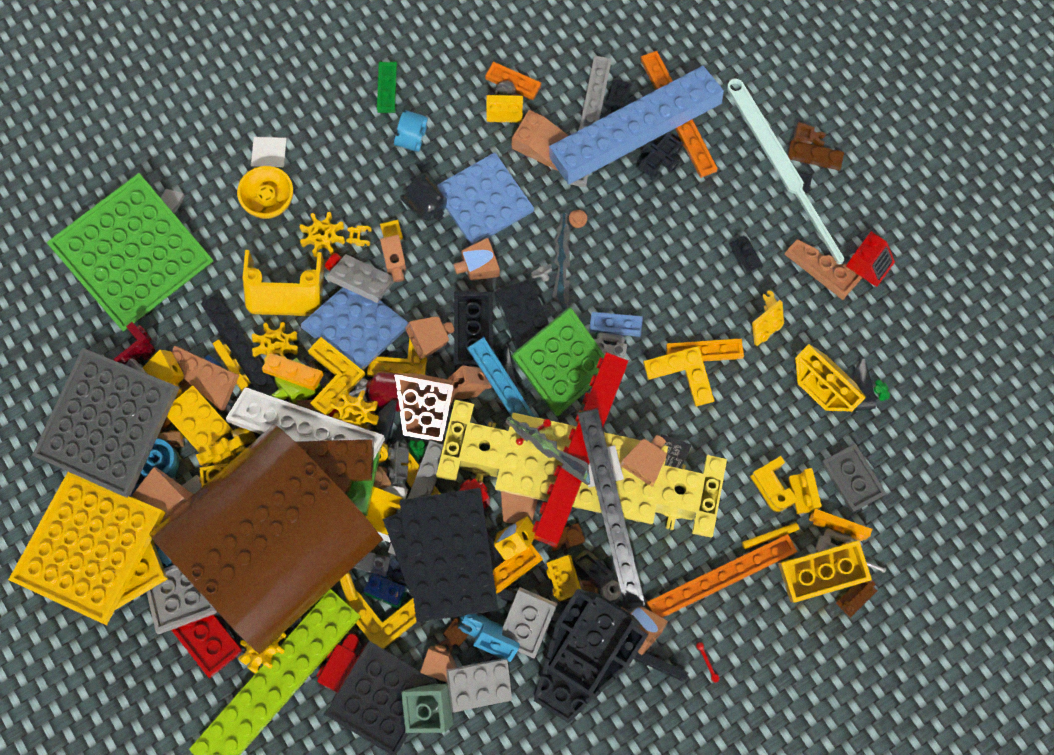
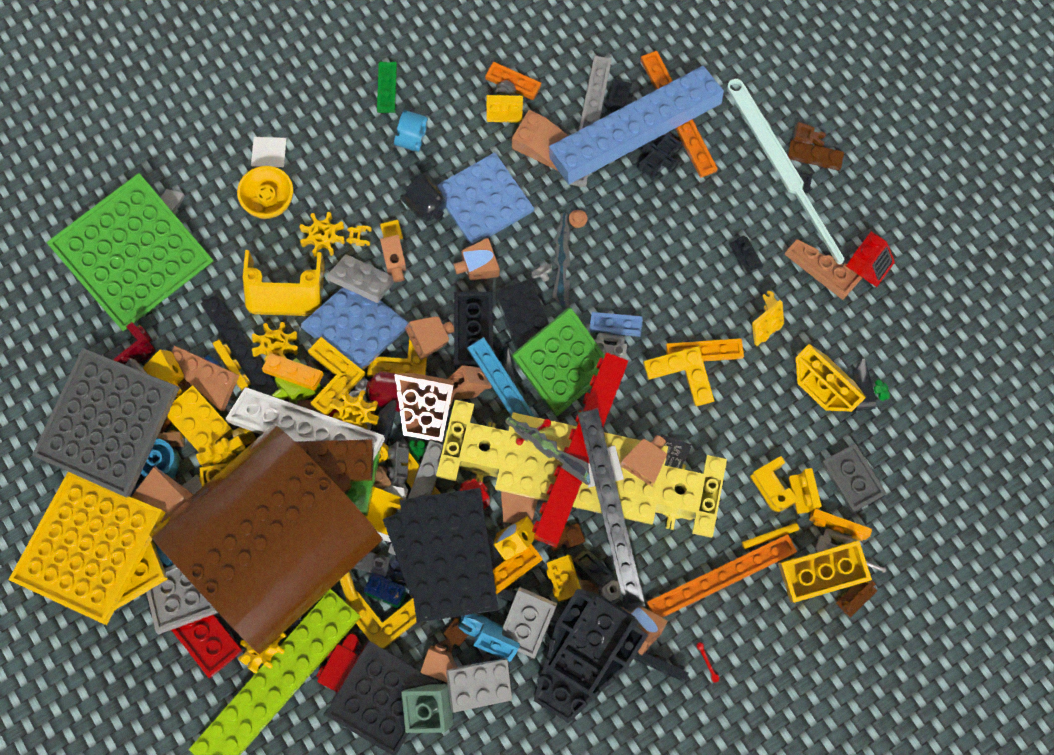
(332, 261): red tile -> none

